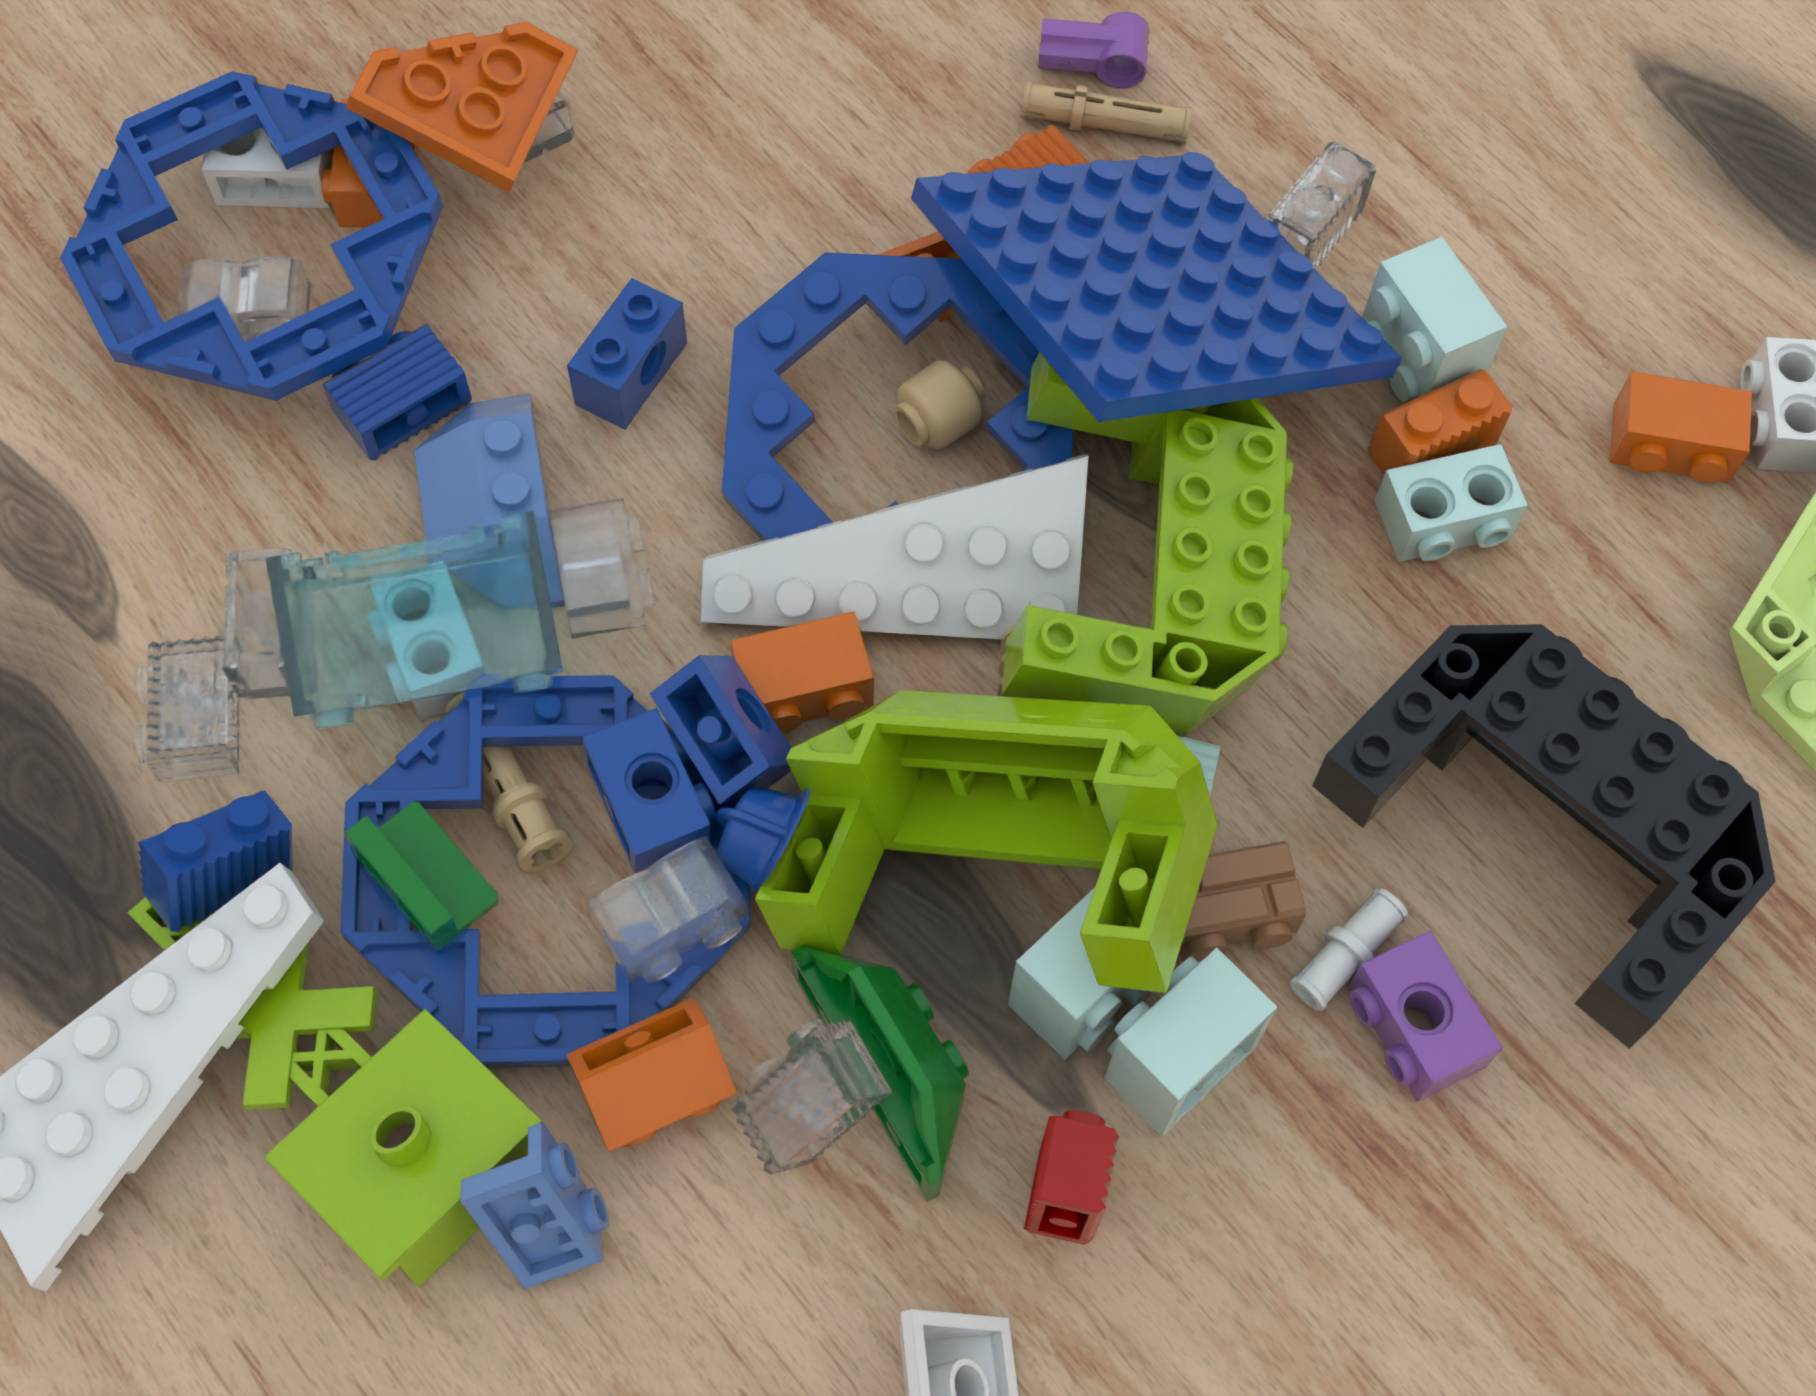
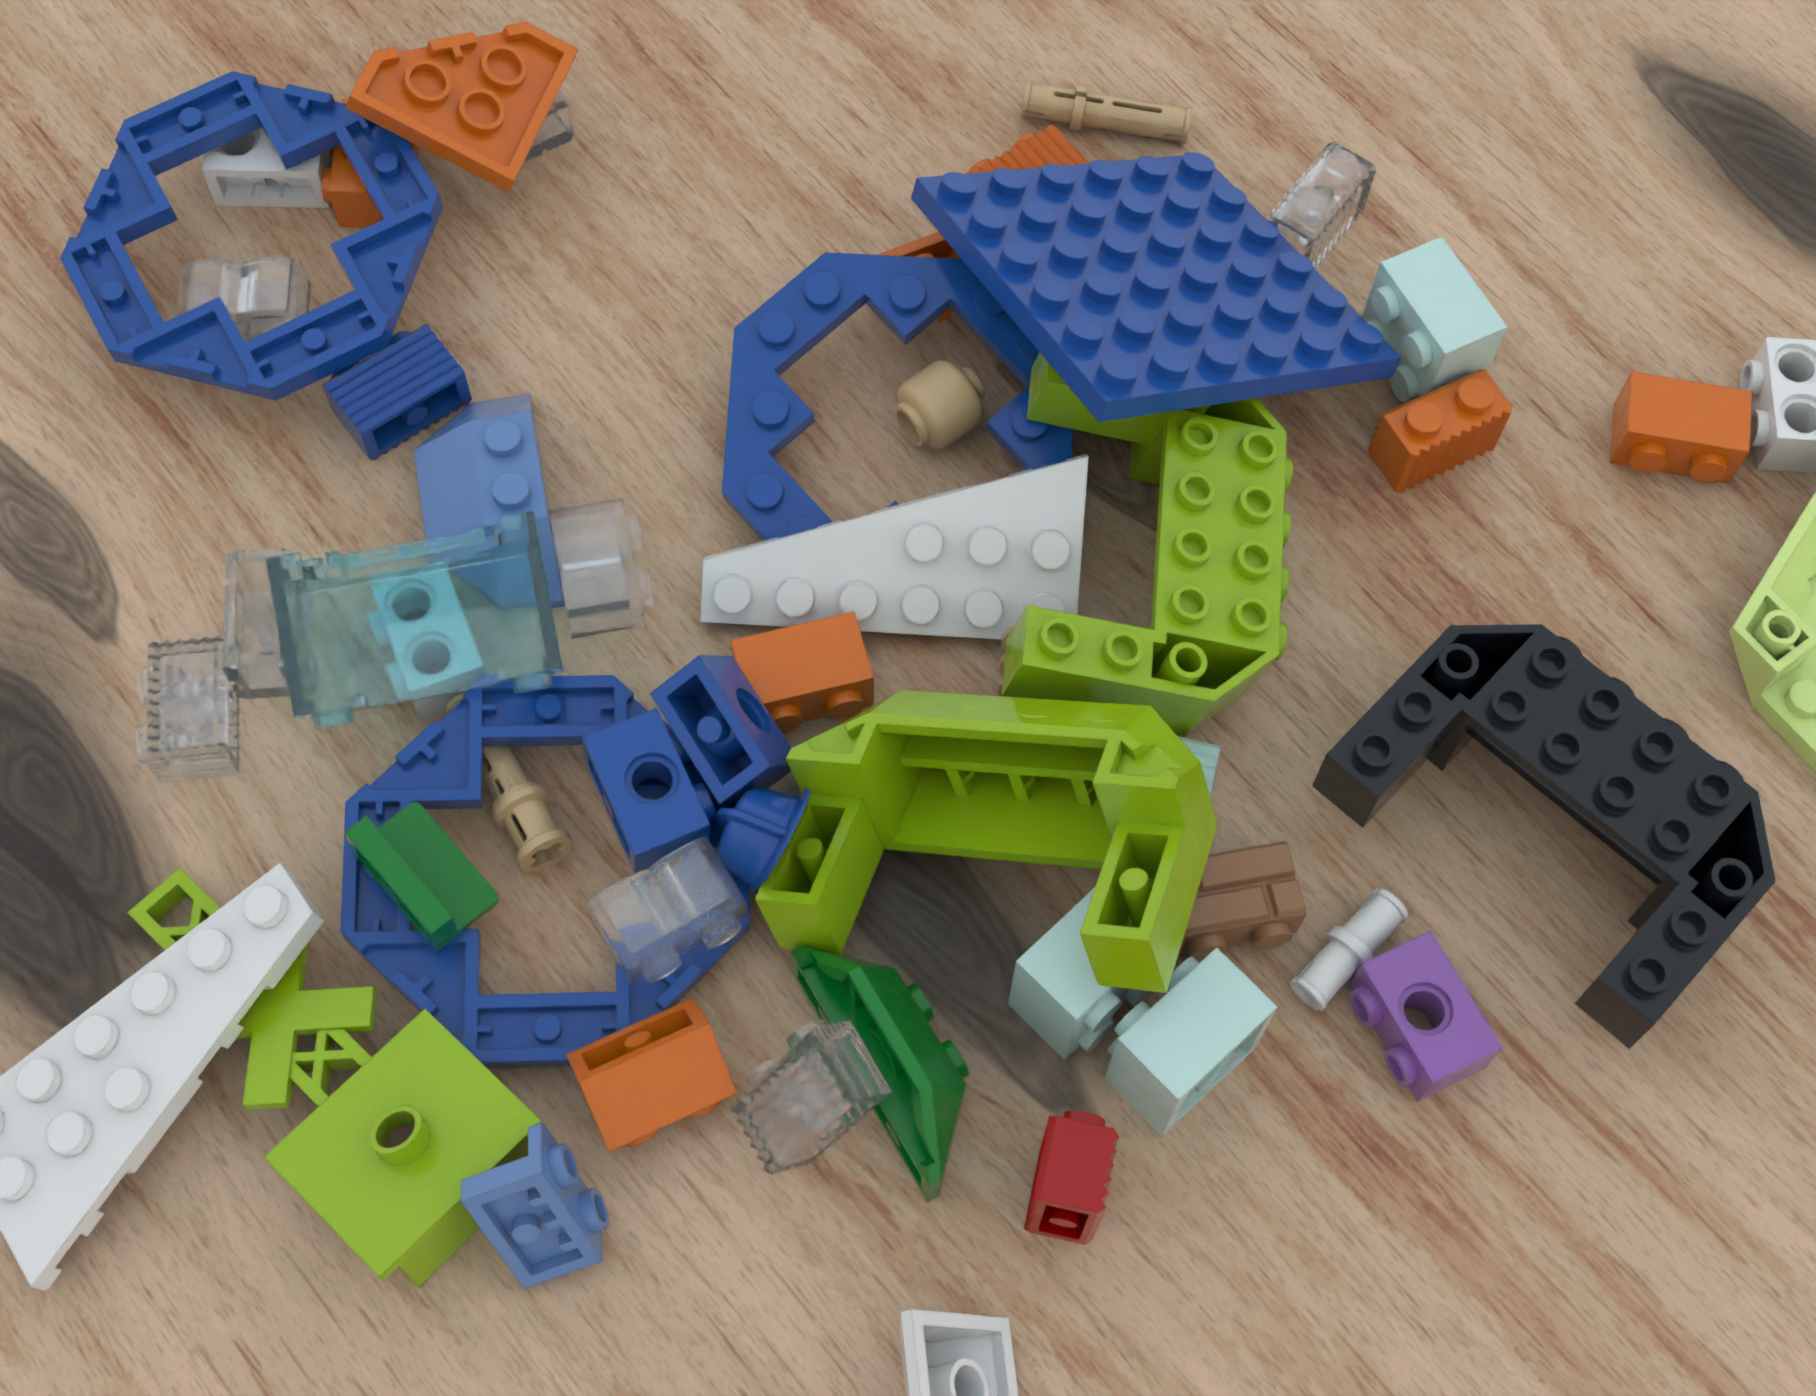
(213, 858): blue brick -> none
(627, 353): blue brick -> none
(1111, 48): medium lavender piece -> none
(1446, 493): light aqua brick -> none

